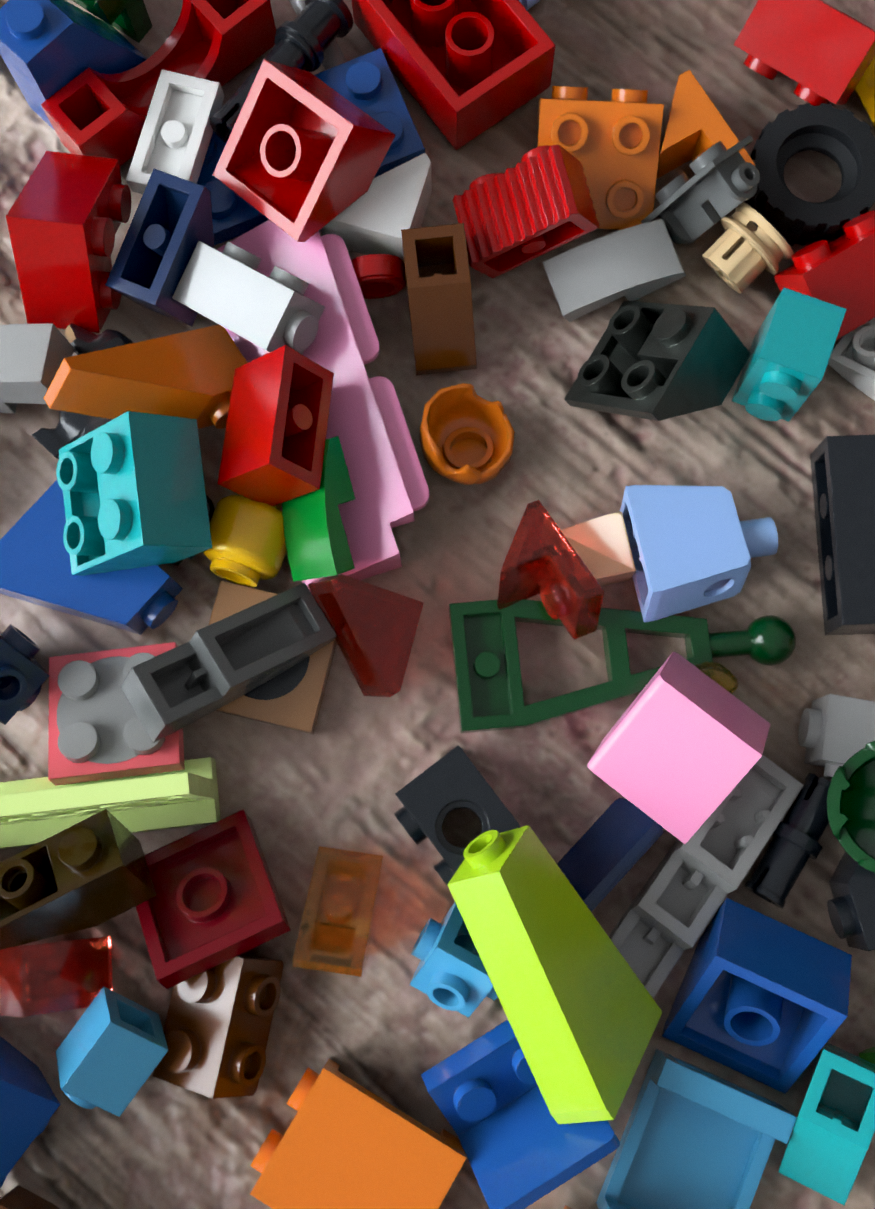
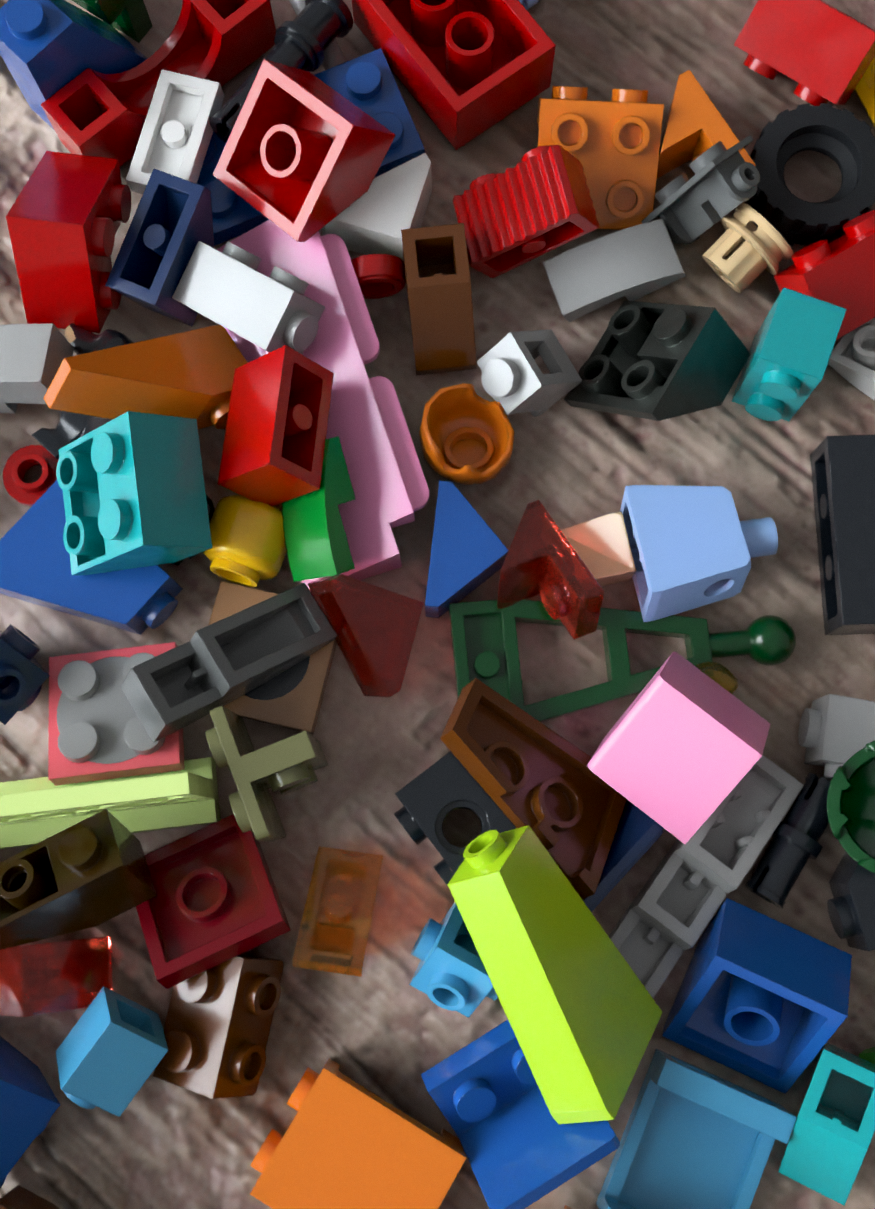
(18, 465): none -> red plate
(279, 766): none -> olive bracket
(462, 551): none -> blue slope
(515, 378): none -> light grey brick
(536, 781): none -> reddish brown wing

